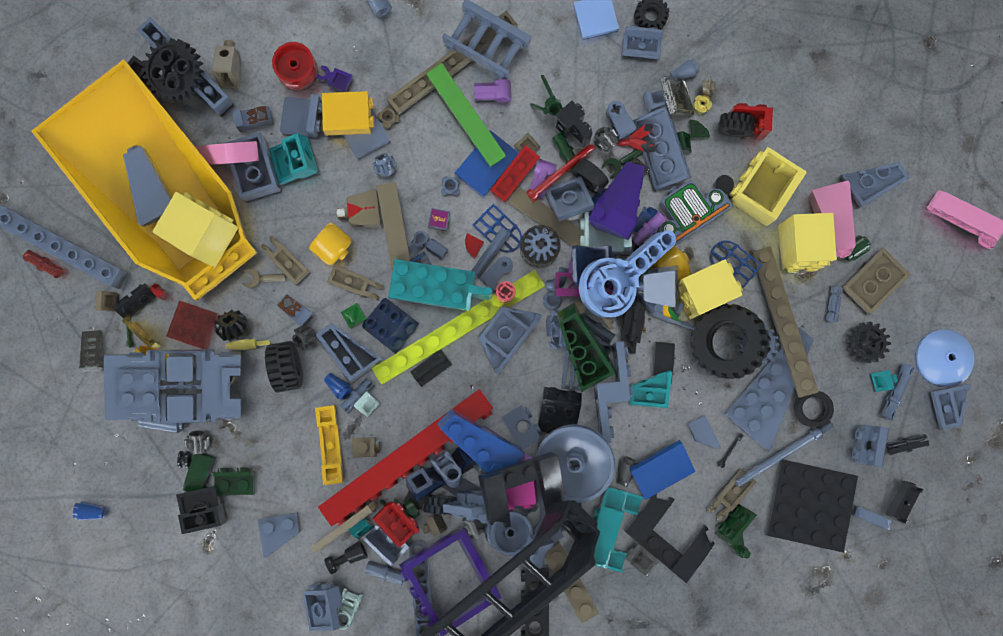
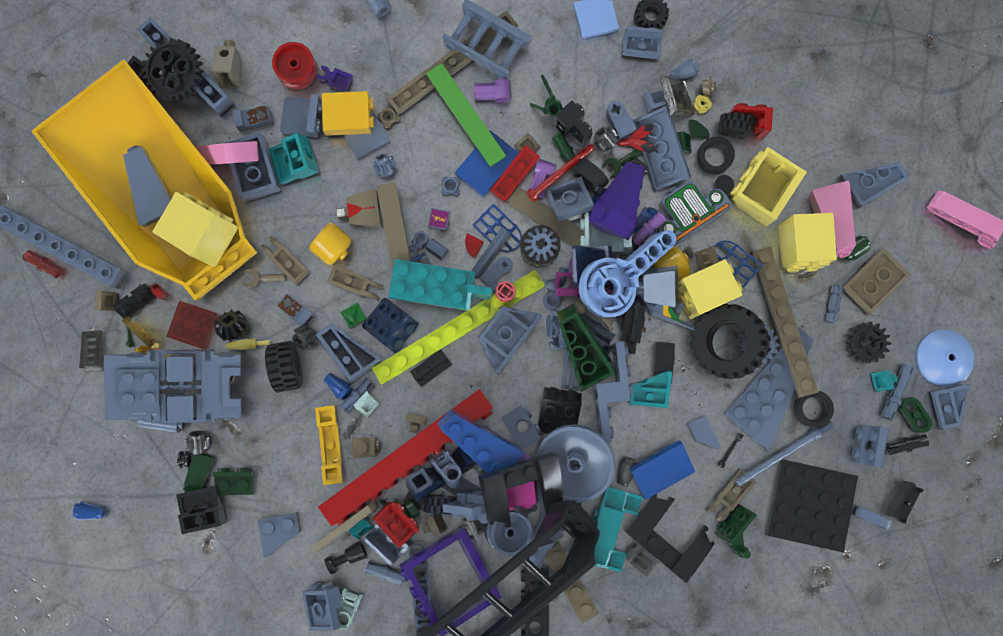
(415, 421): none -> dark tan tile
(707, 257): none -> dark tan tile
(726, 145): none -> black tyre
(916, 413): none -> dark green plate

